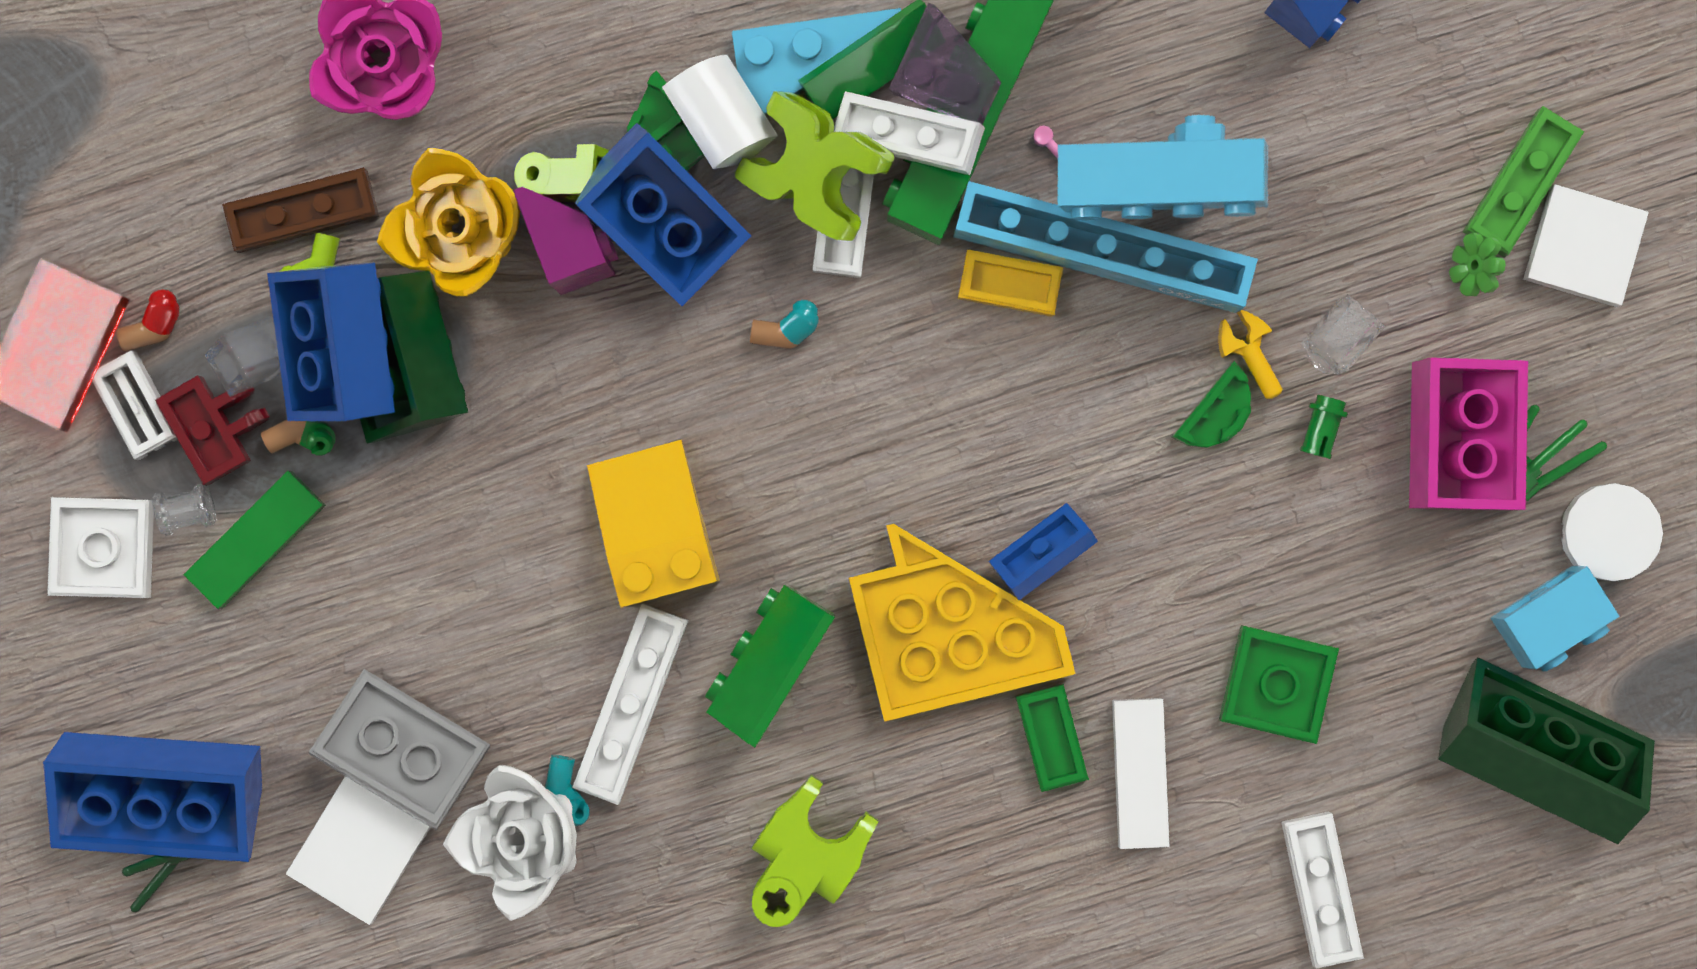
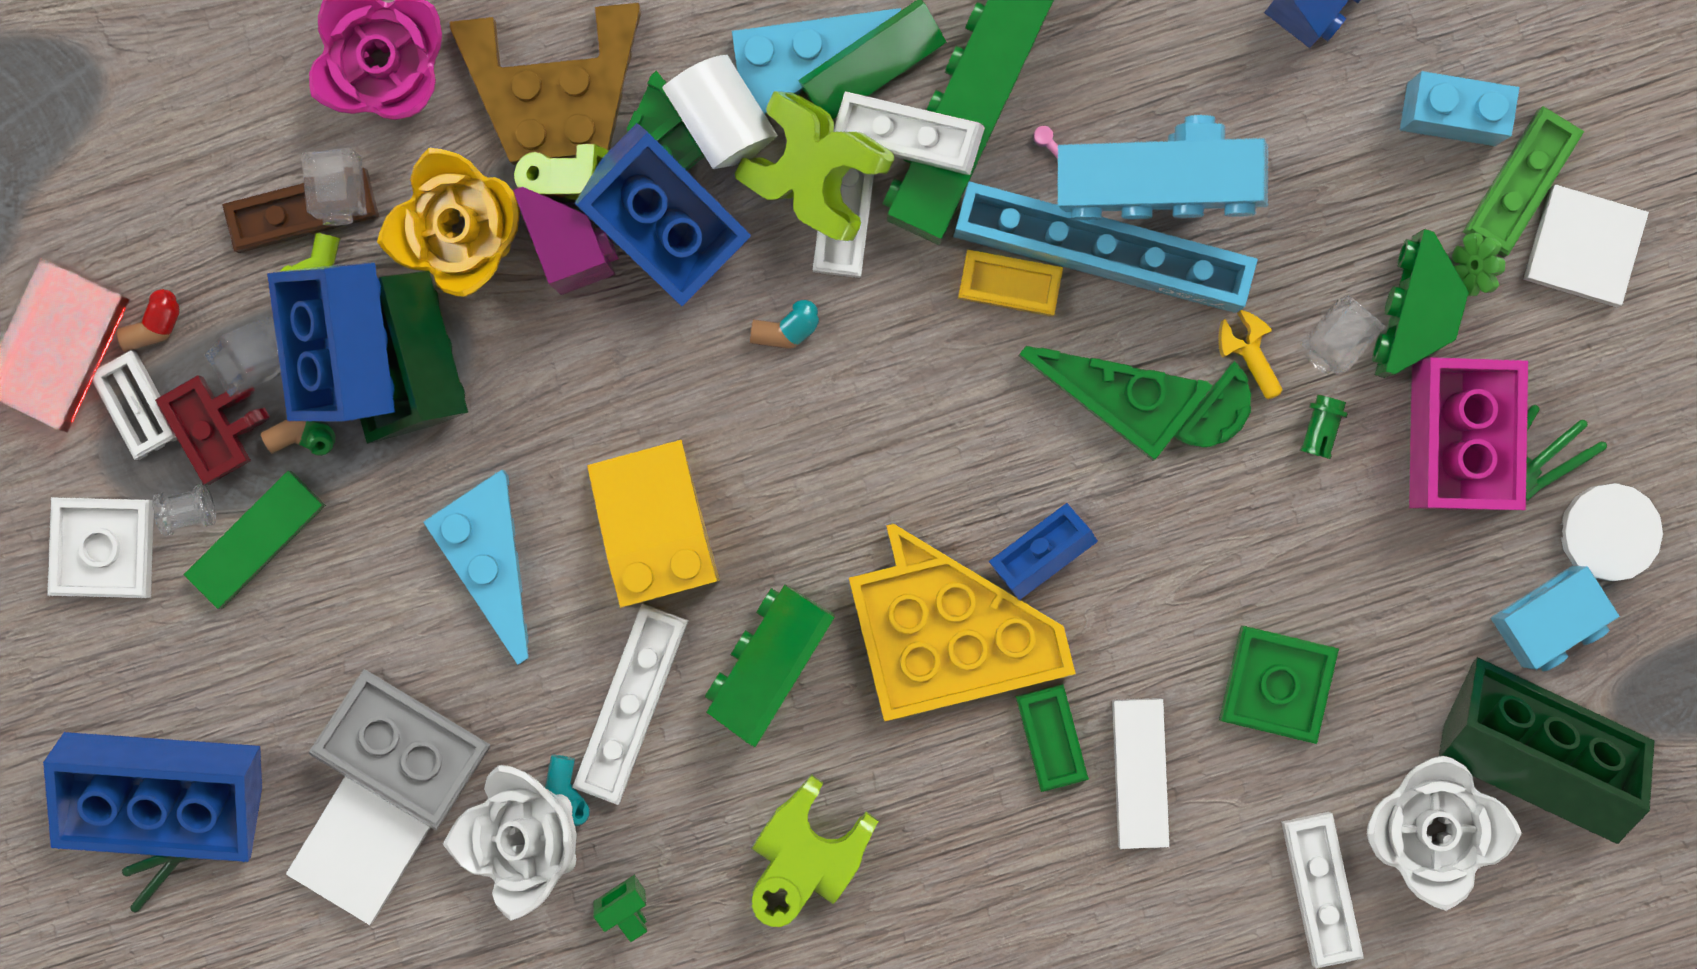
(334, 185): none -> clear brick
(480, 545): none -> medium azure wing
(552, 103): none -> pearl gold wing
(622, 908): none -> green tile
(945, 71): wing -> none
(1132, 401): none -> green wing
(1423, 308): none -> green slope
(1459, 108): none -> medium azure brick
(1476, 834): none -> white brick

